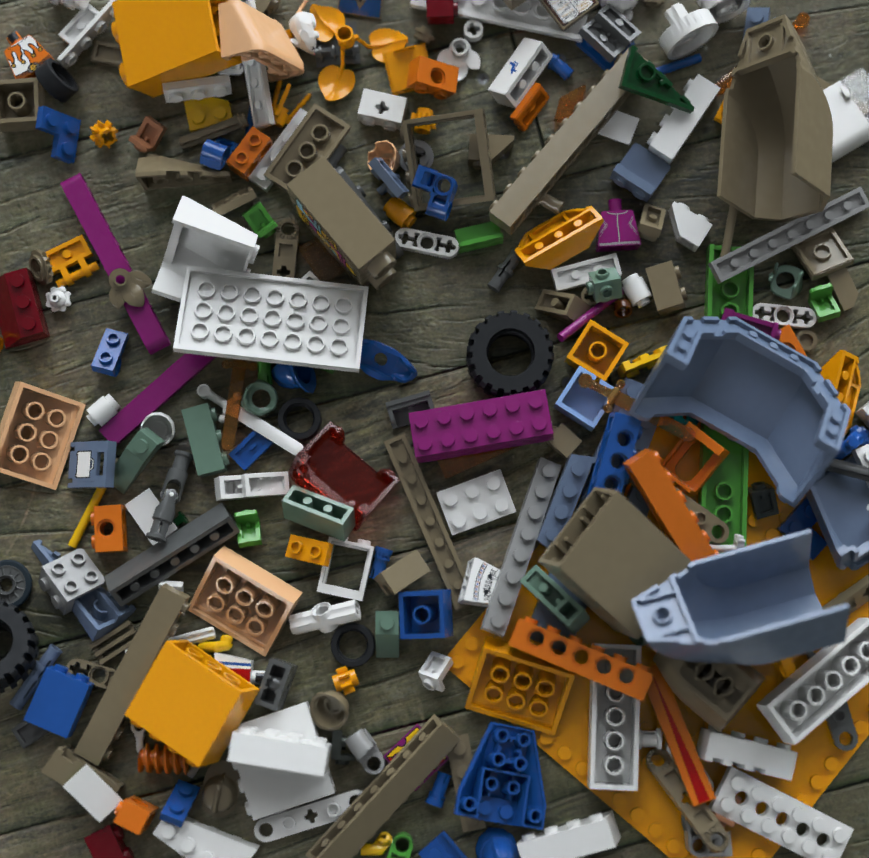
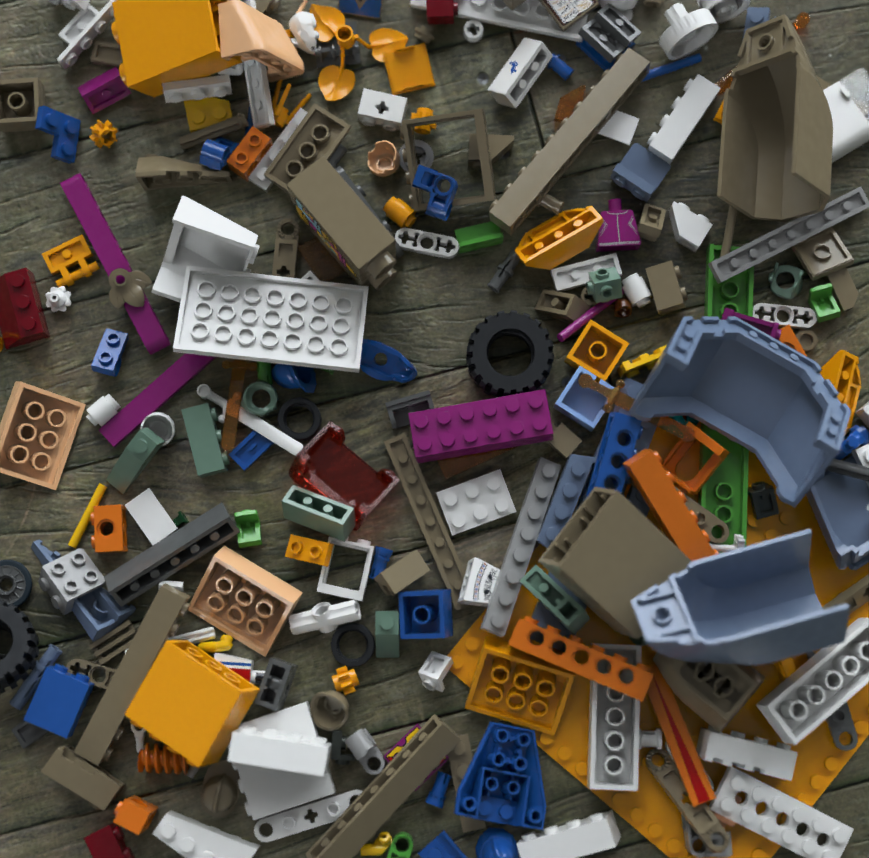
(25, 55): torso -> none
(41, 267): dark tan gear -> none
(56, 80): black tyre -> none
(85, 464): sand blue container -> none
(92, 793): white piece -> none
(104, 90): none -> magenta panel
(148, 135): nougat bracket -> none
(165, 511): dark grey piece -> none
(179, 803): blue plate -> none
(234, 200): dark tan tile -> none
(251, 485): white slope -> none
(260, 220): bright green bracket -> none
(392, 182): sand blue plate -> none
(443, 74): orange brick -> none
(466, 60): white plate -> none
(529, 106): orange tile -> none
(645, 80): dark green wing -> none
(802, 519): blue plate -> none

